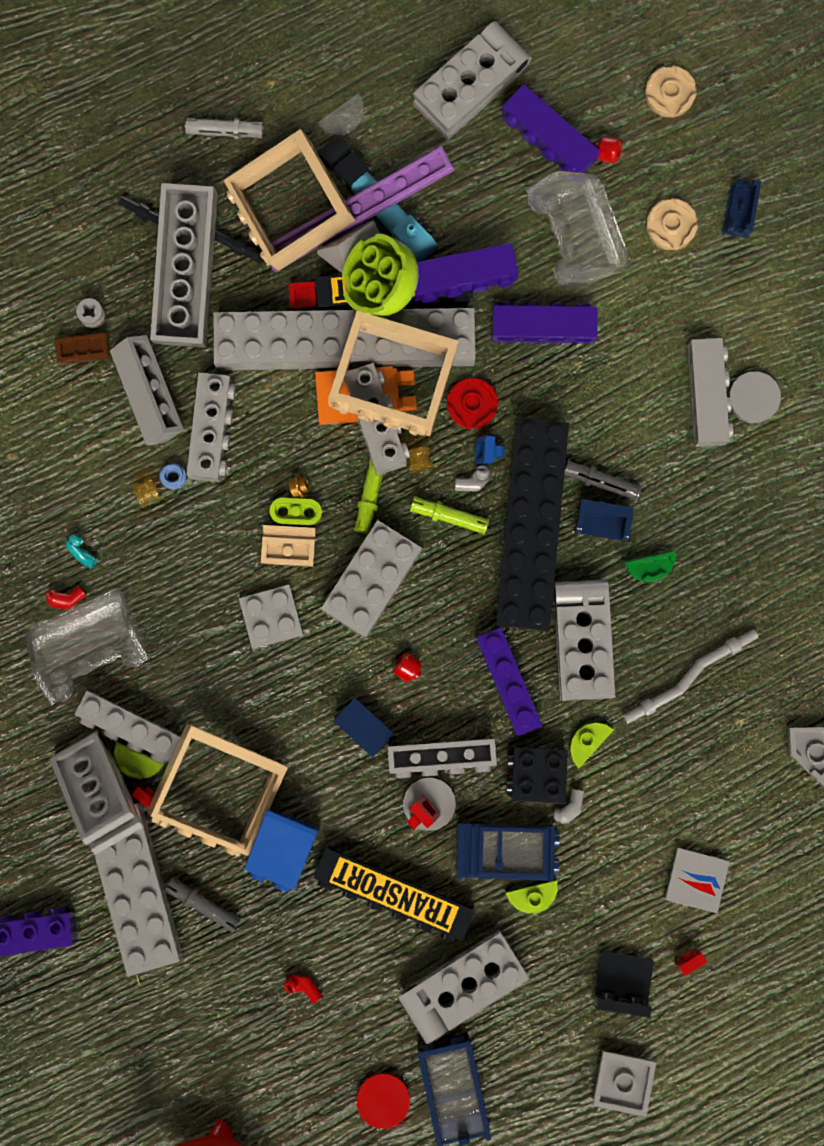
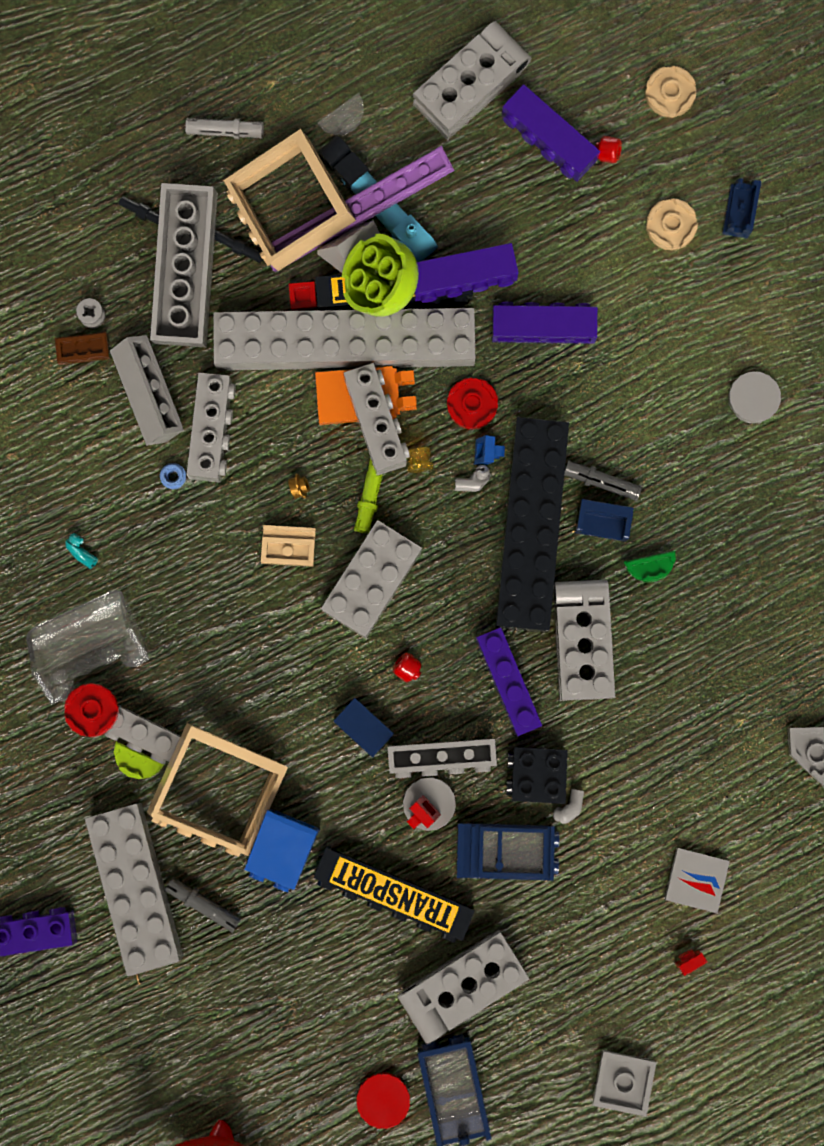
(65, 601): red arm -> none
(91, 710): none -> red tile
(95, 792): light grey hinge -> none
(144, 795): red plate -> none
(146, 492): clear yellow wheel -> none
(271, 617): light grey plate -> none
(296, 510): lime plate -> none
(304, 984): red arm -> none
(405, 335): tan window -> none
(449, 515): lime pin -> none
(533, 898): lime plate -> none
(582, 225): clear windscreen -> none
(587, 740): lime plate -> none
(623, 984): black bracket -> none
(708, 392): light grey brick -> none
(731, 647): light grey bar -> none

